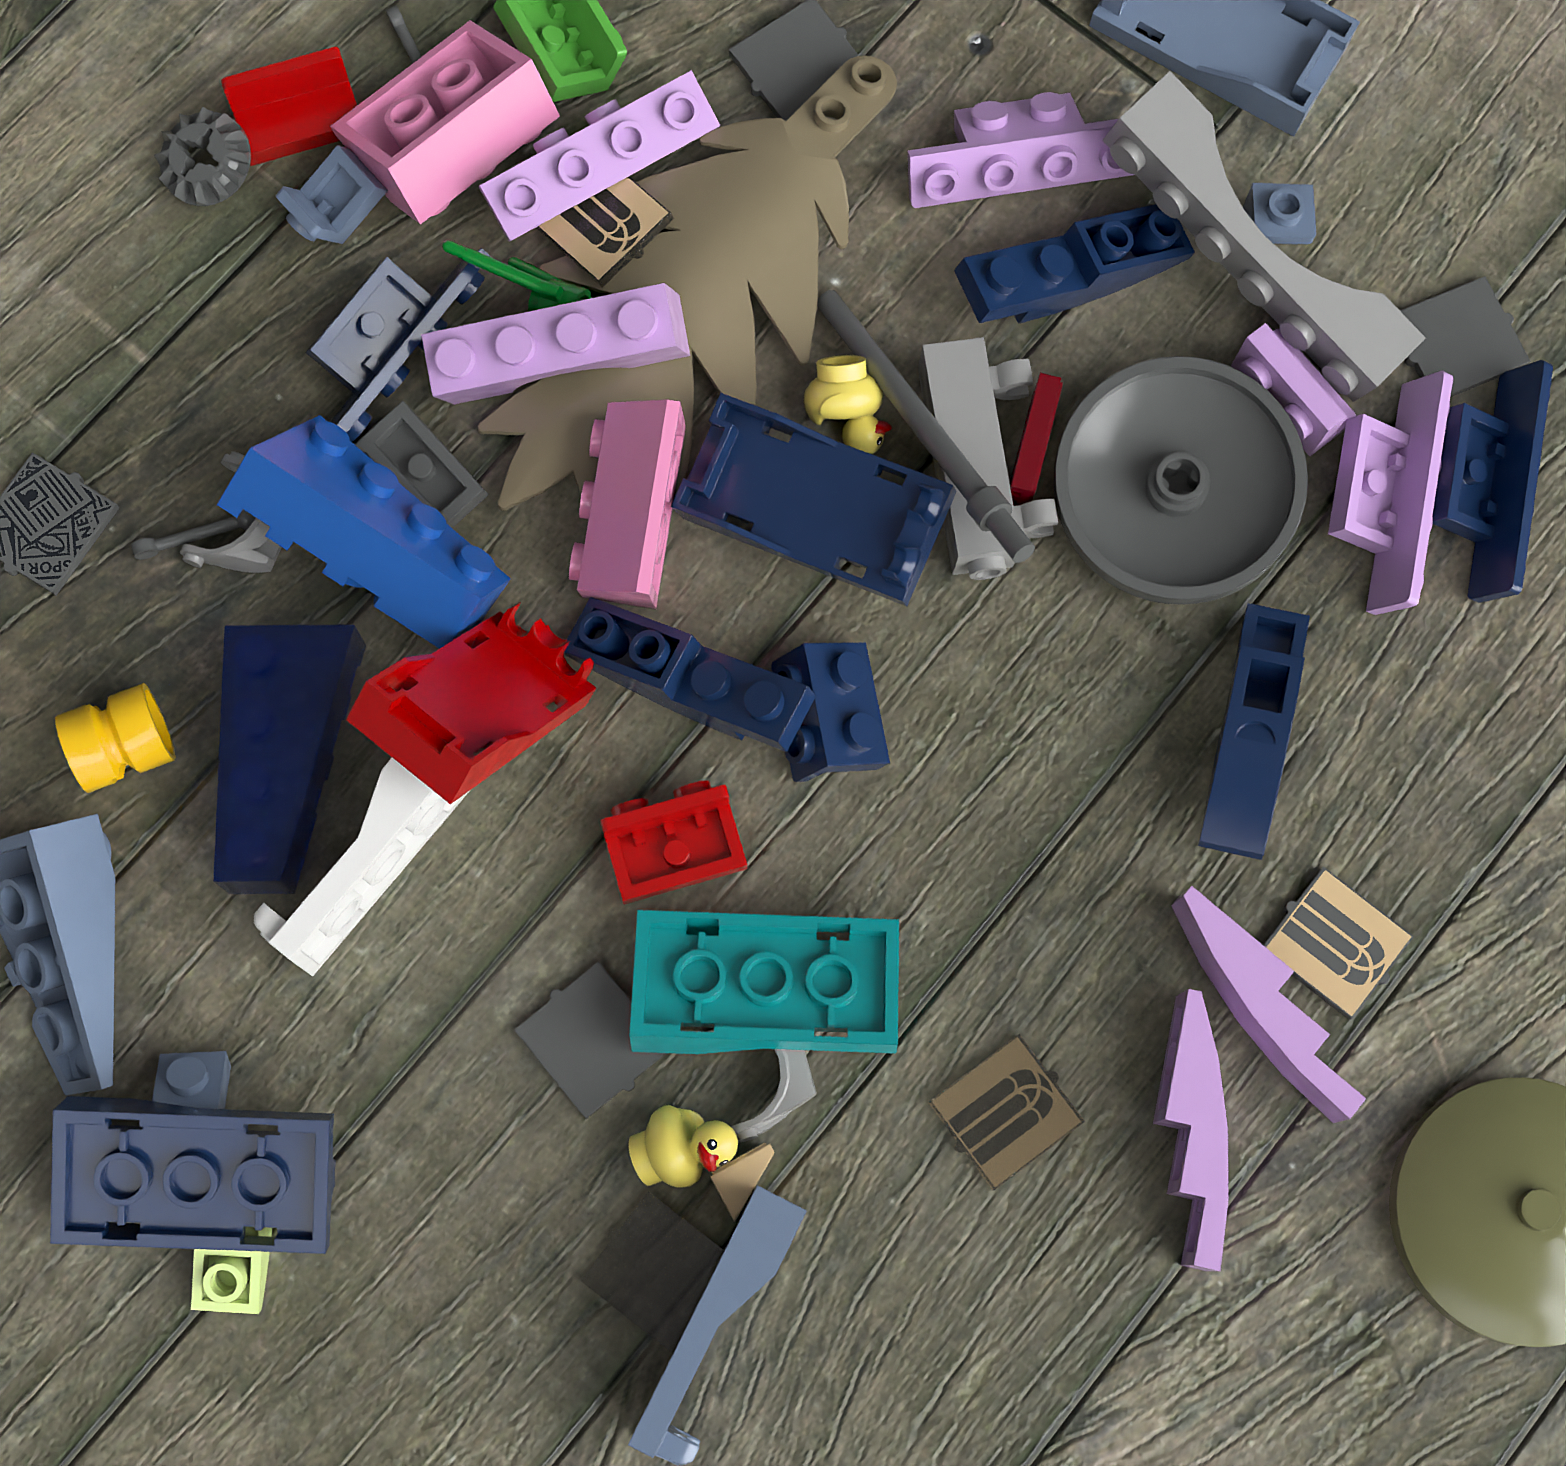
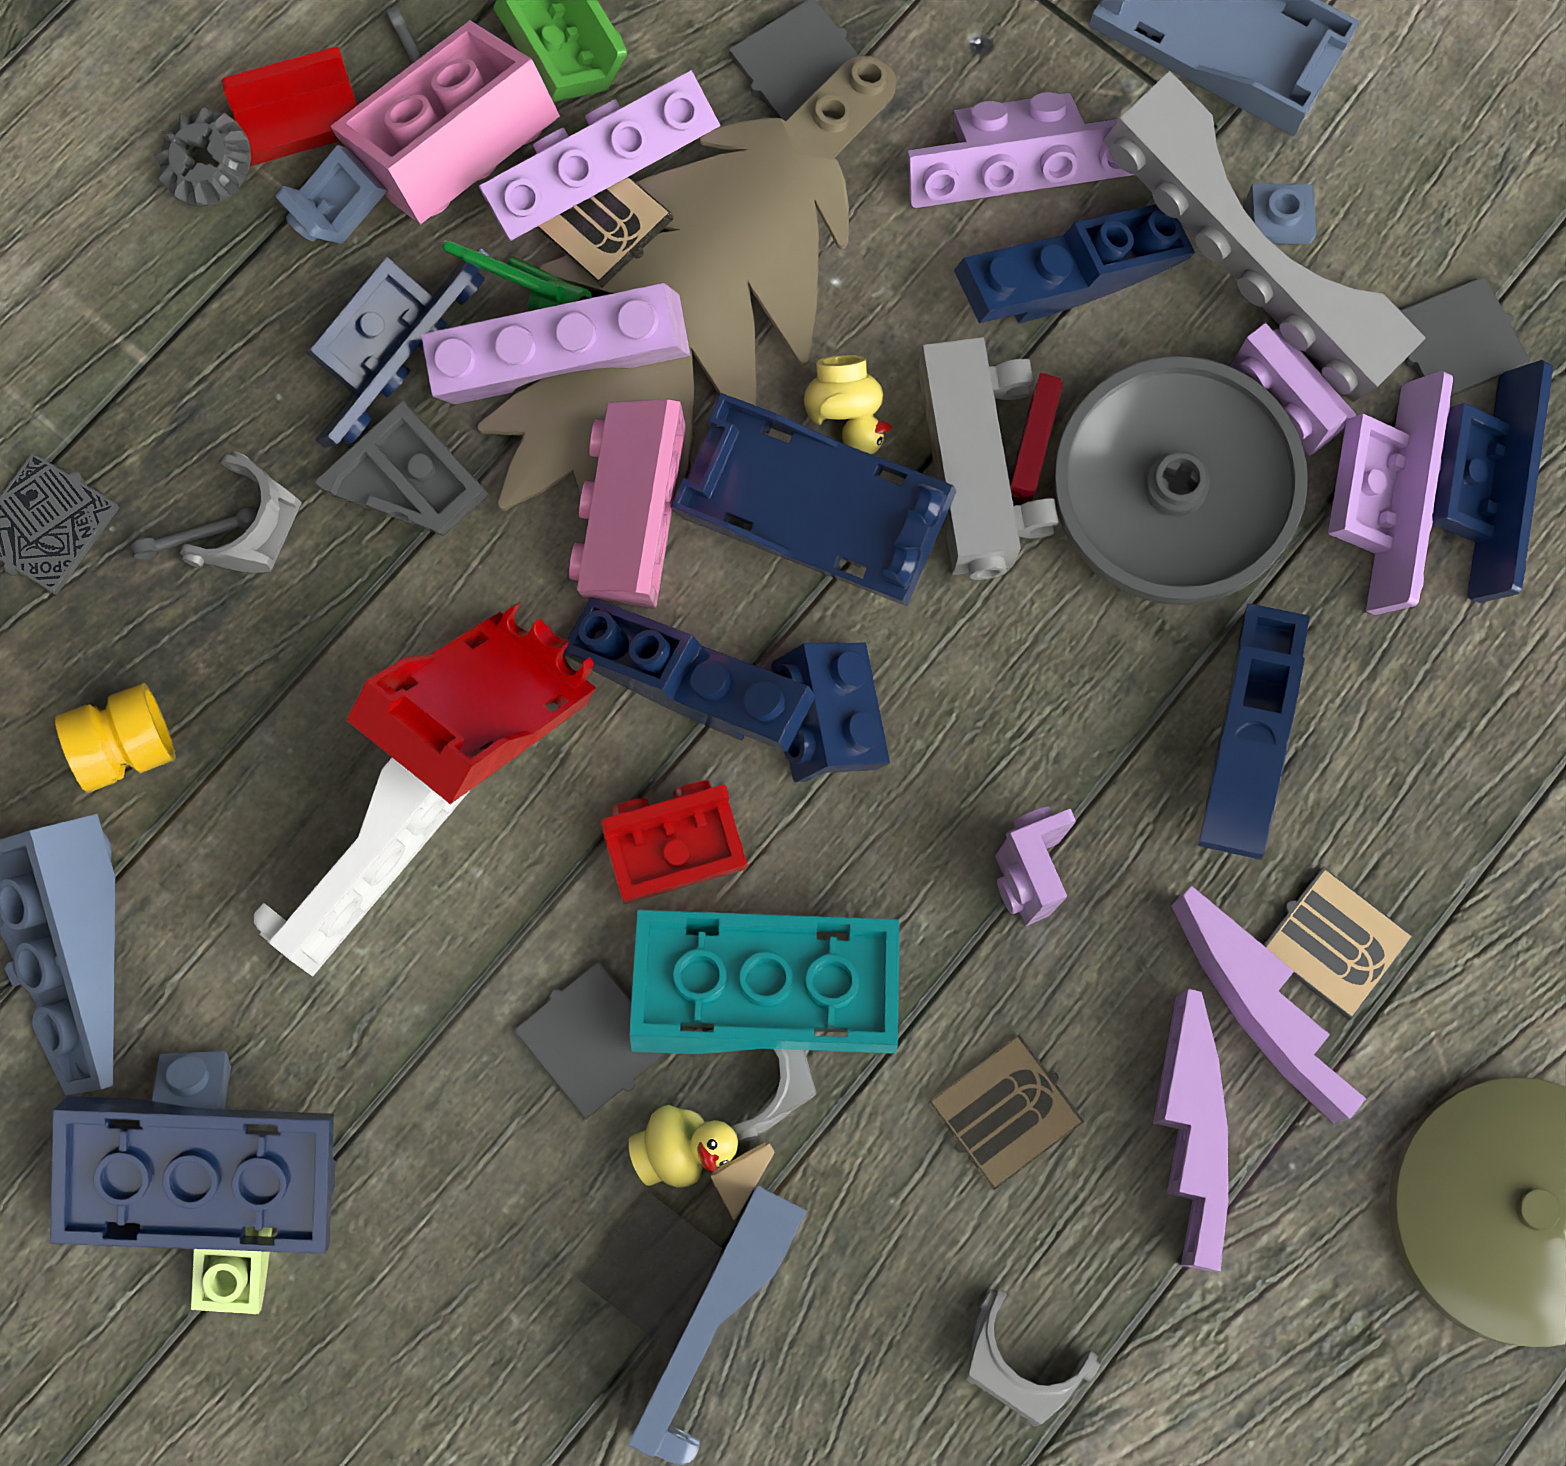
(277, 738): clear blue wedge -> none
(366, 529): blue wedge -> none
(985, 503): dark grey bar -> none
(994, 1376): none -> light grey helmet
(1029, 876): none -> lavender bracket

